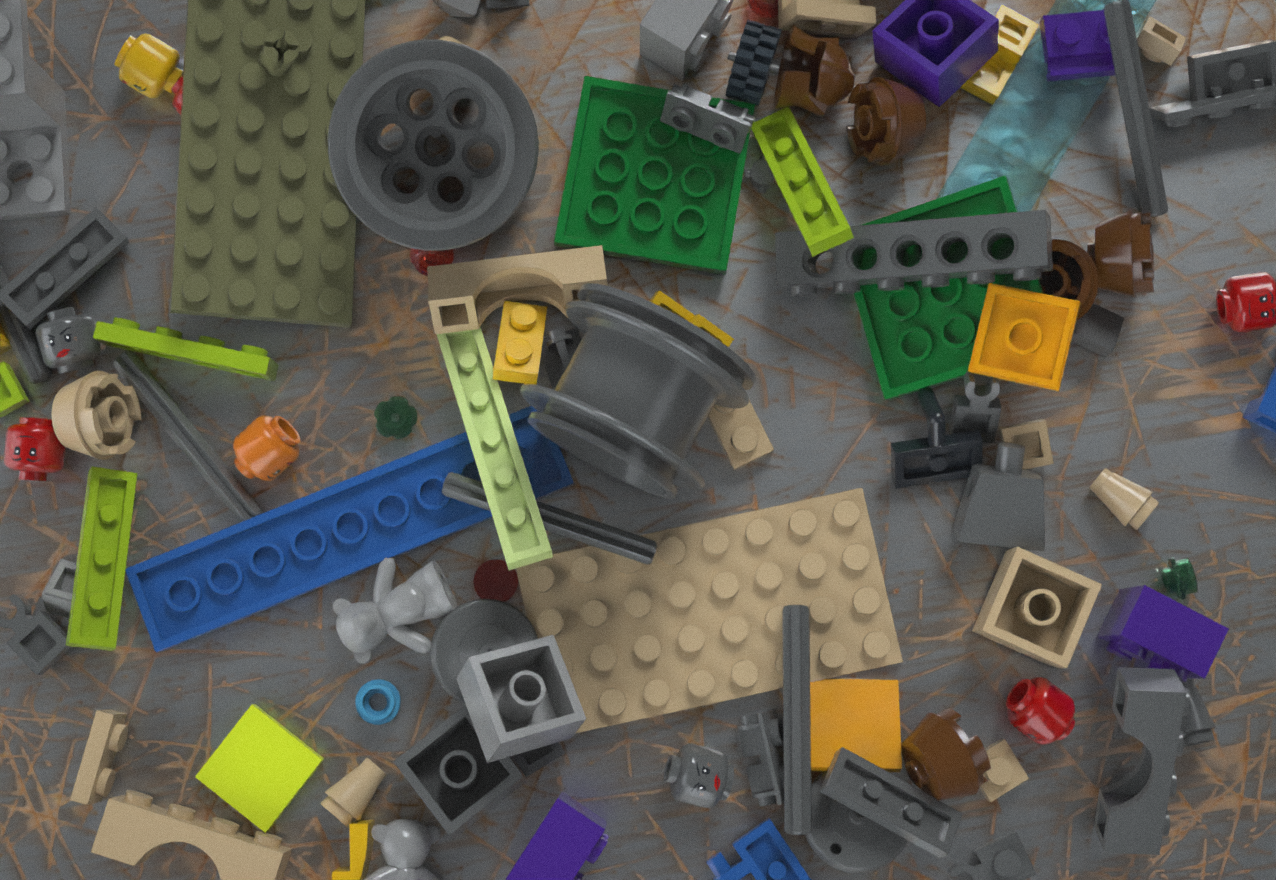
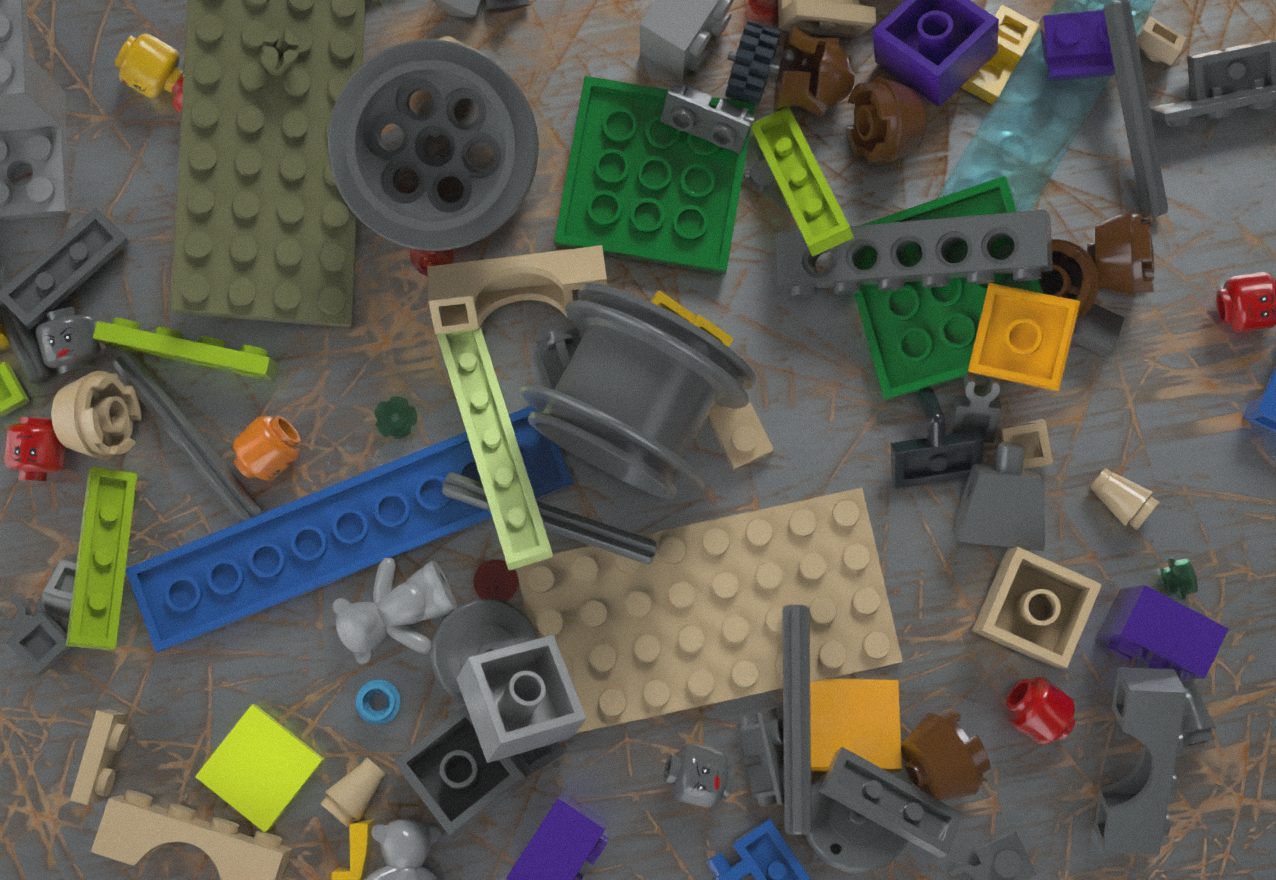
(520, 343): yellow plate -> none
(1004, 772): tan plate -> none

